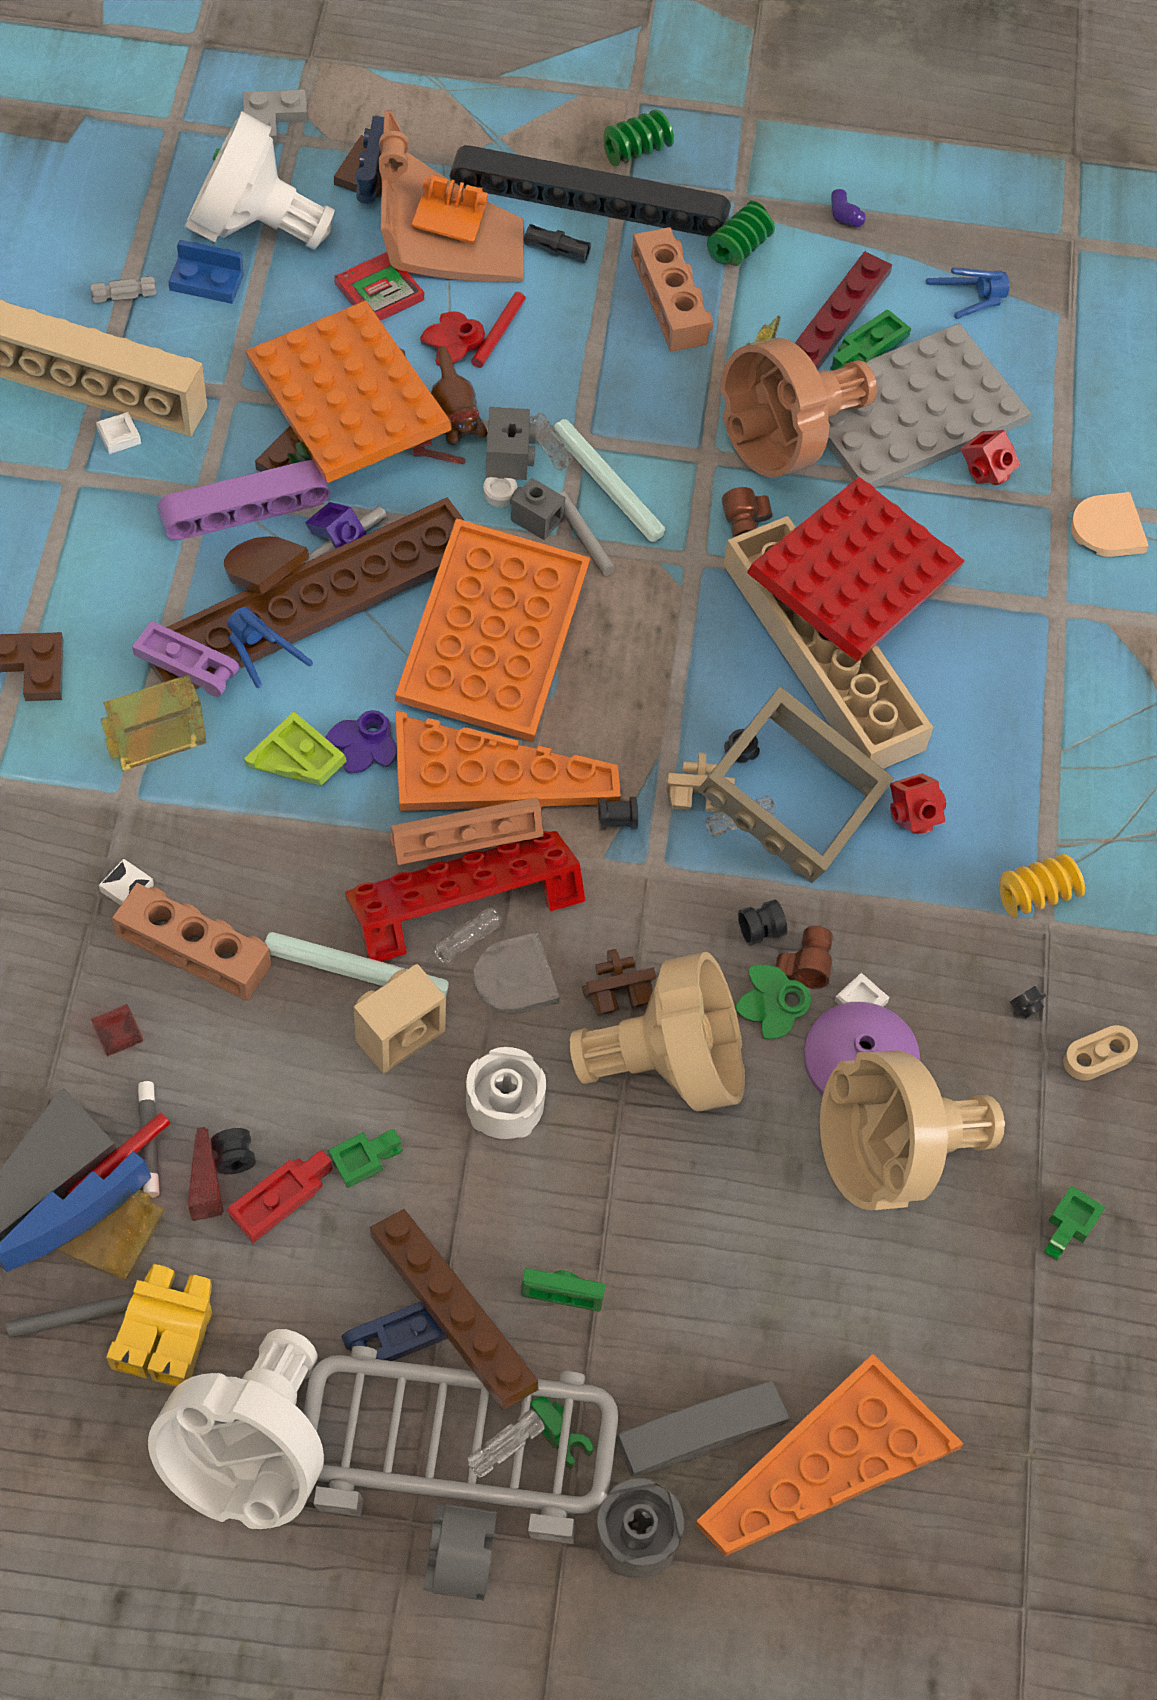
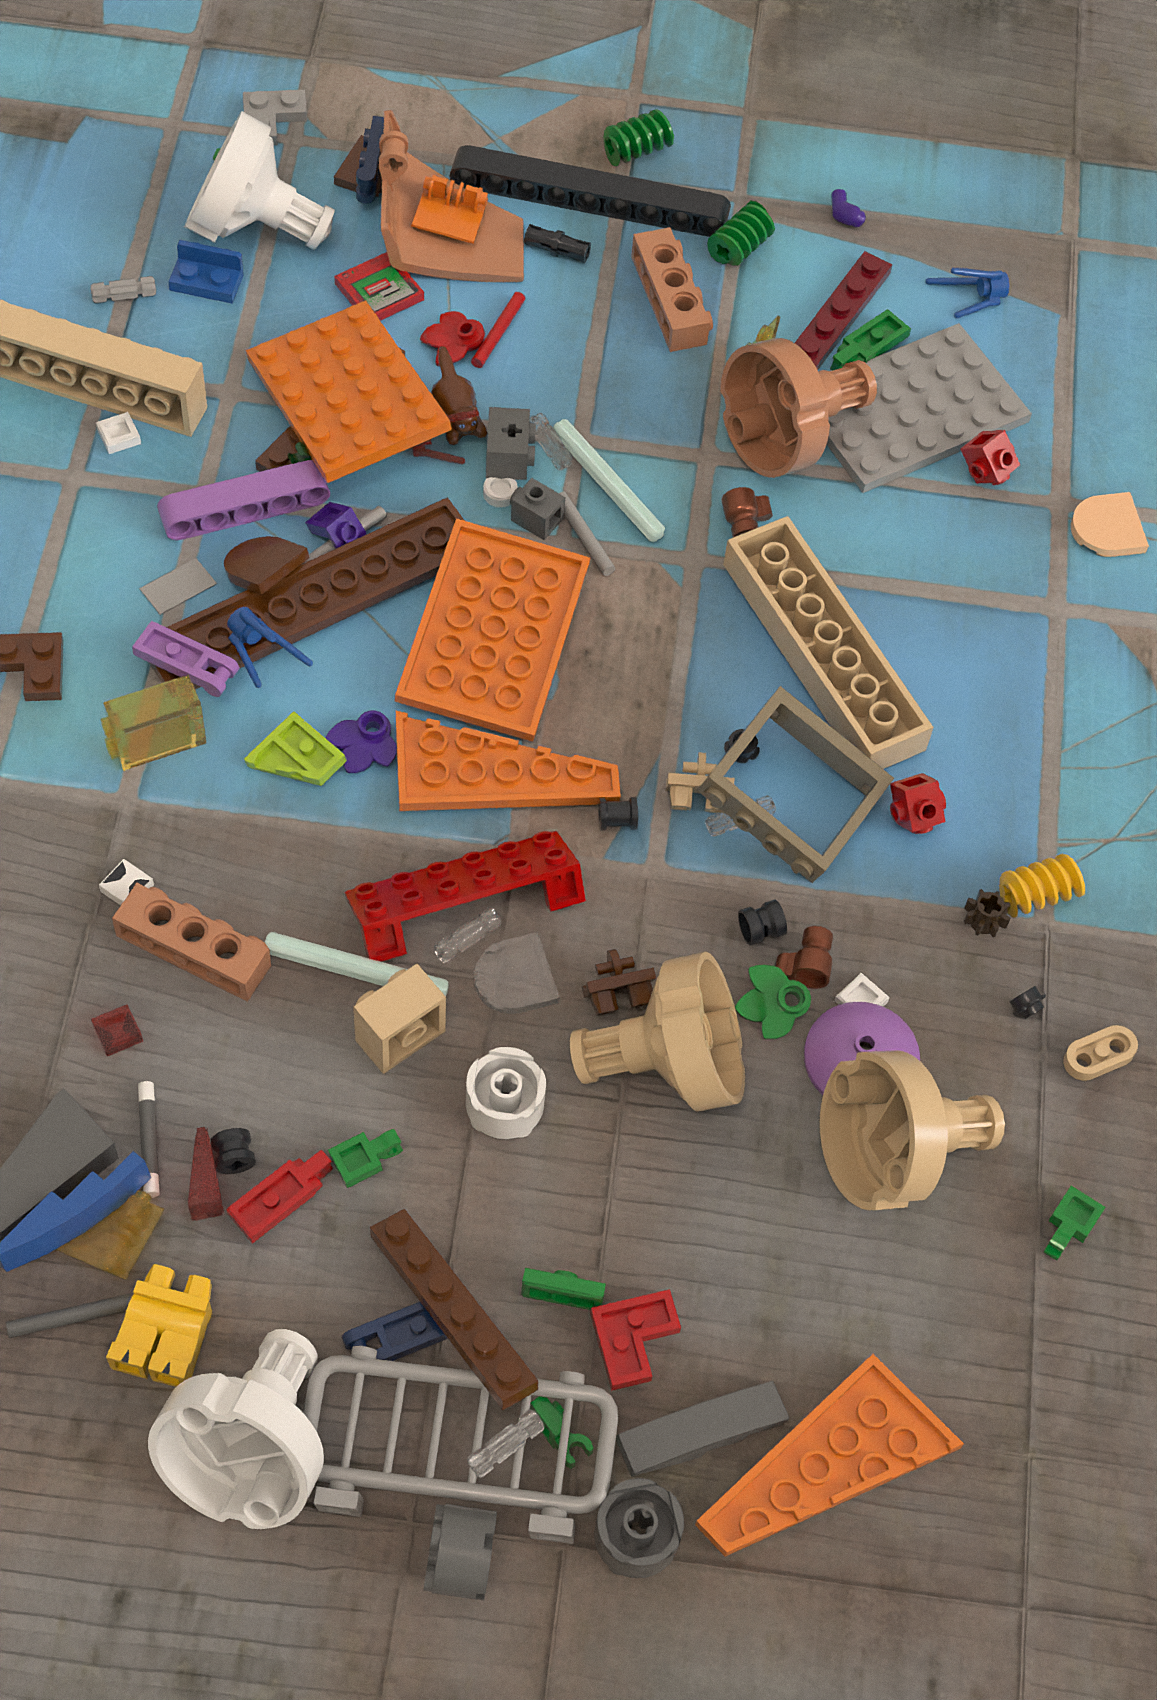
(134, 1143): red bar -> none
(178, 586): none -> light grey sticker
(466, 831): nougat fence -> none
(624, 1327): none -> red plate
(856, 568): red plate -> none
(987, 913): none -> dark brown gear

